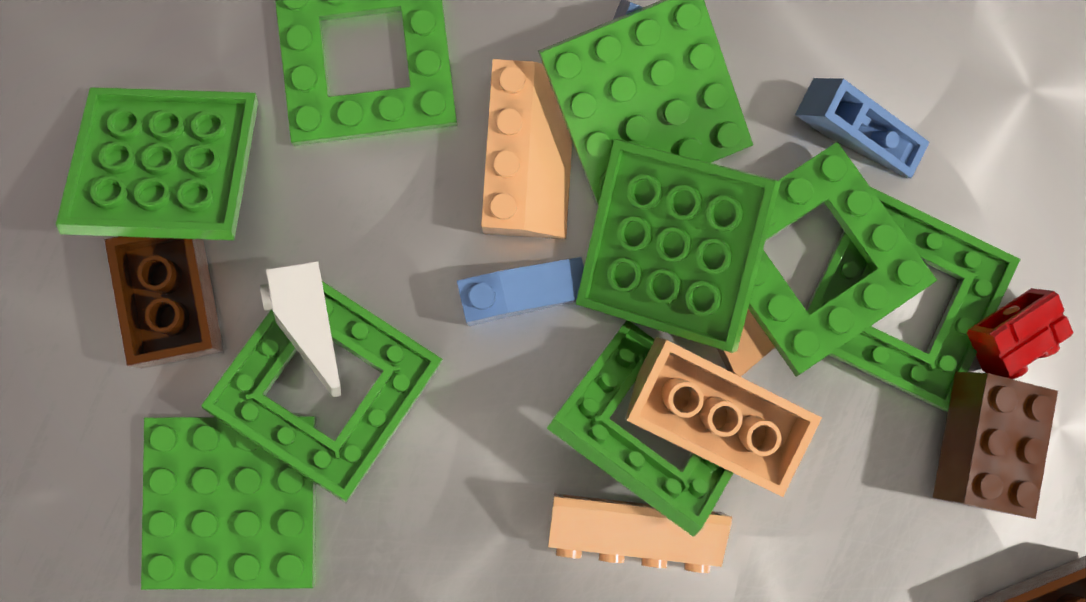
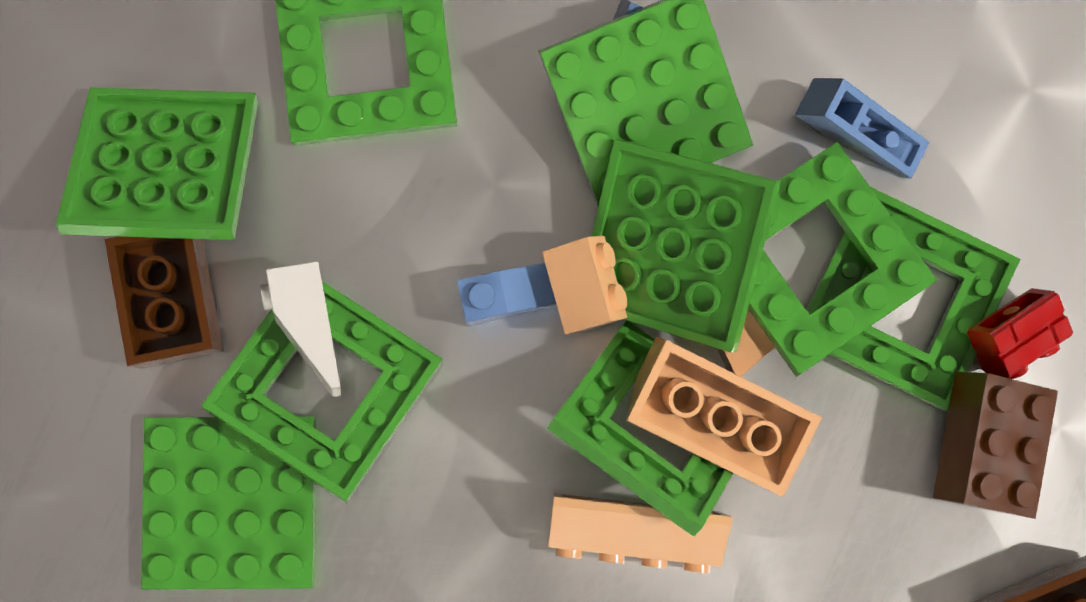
(525, 155): light nougat slope -> none
(585, 284): none -> light nougat brick

